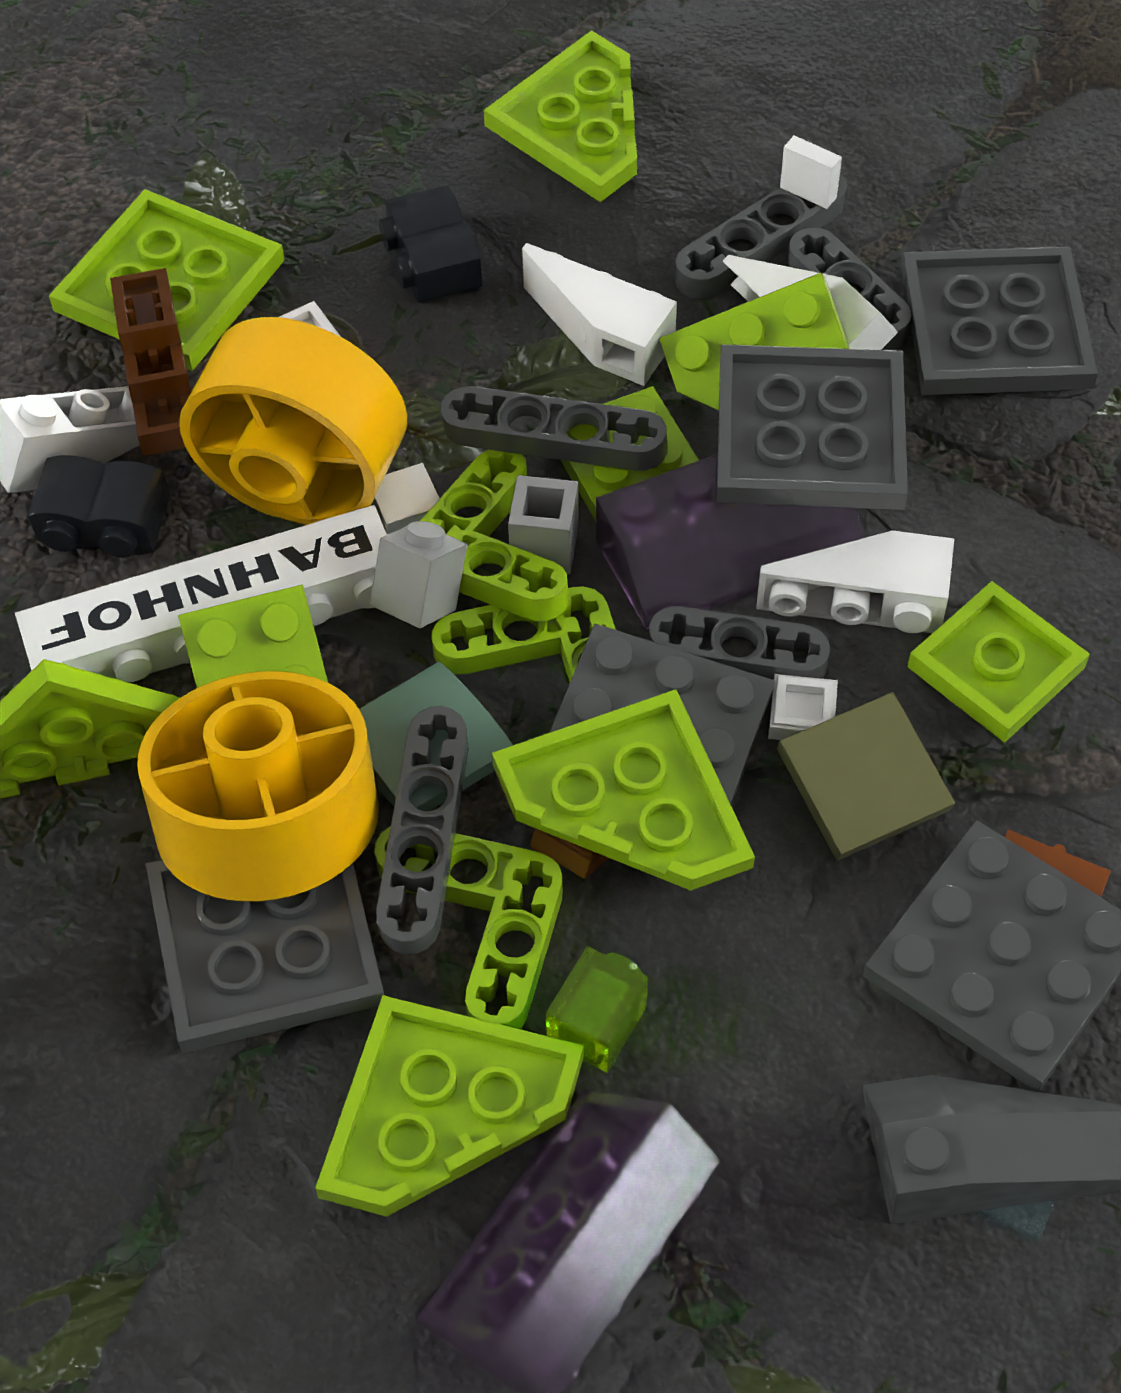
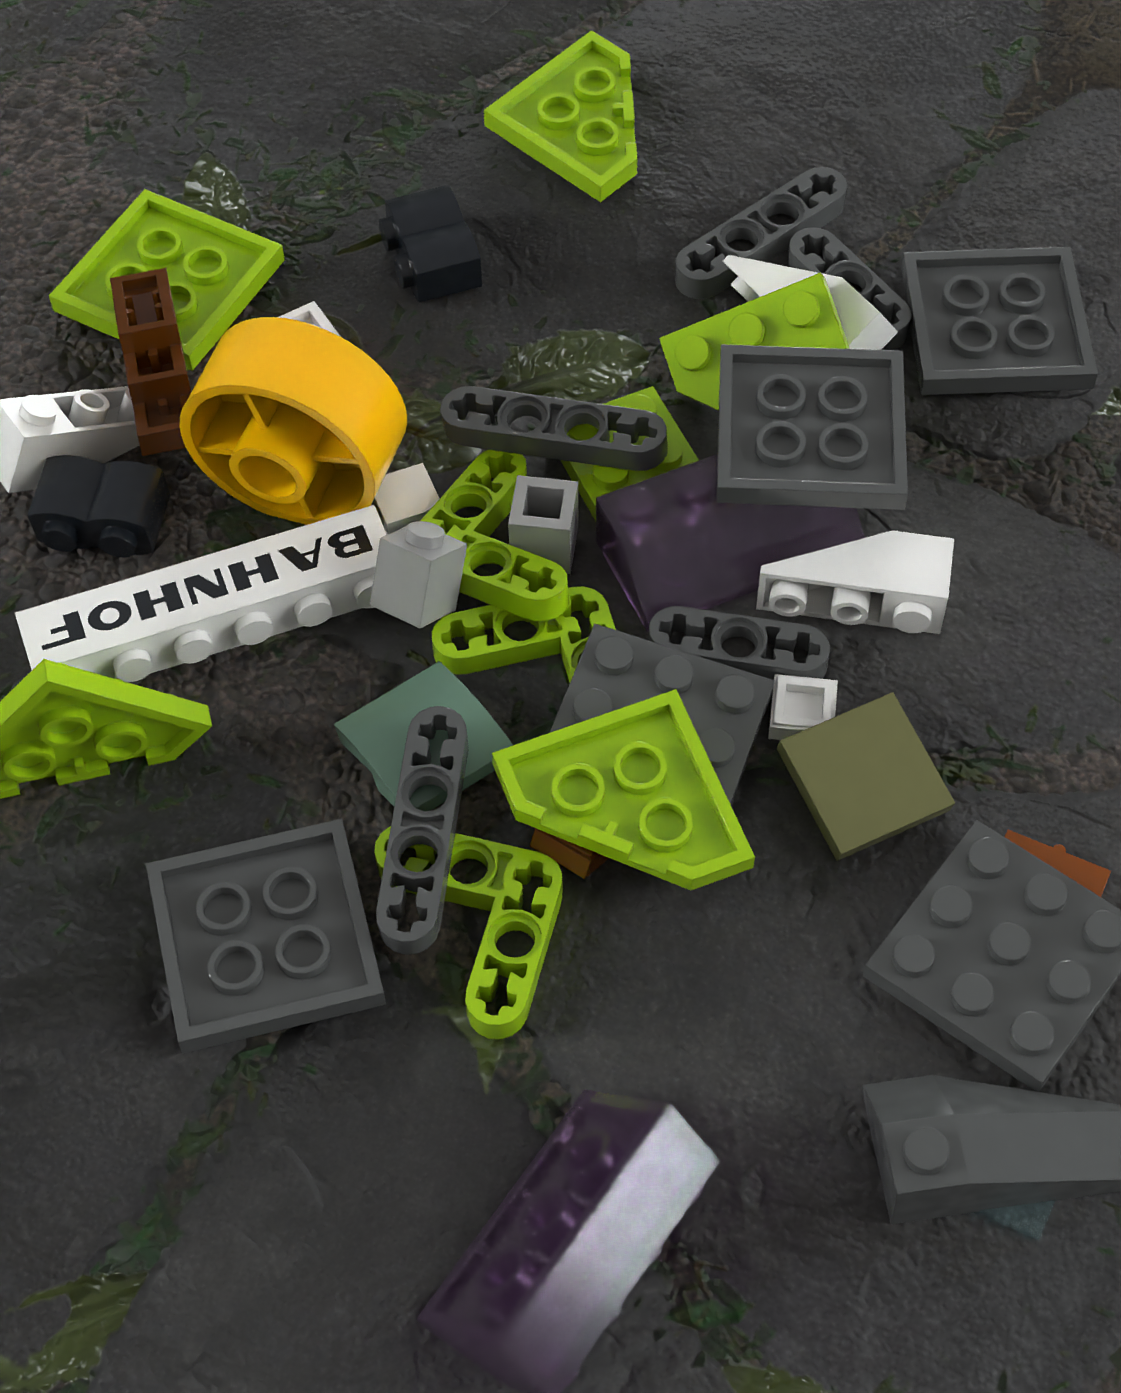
(253, 636): lime plate -> none
(259, 785): yellow piece -> none
(440, 1101): lime plate -> none
(599, 1006): clear neon green brick -> none
(602, 315): white slope -> none
(810, 172): white tile -> none
(998, 661): lime plate -> none

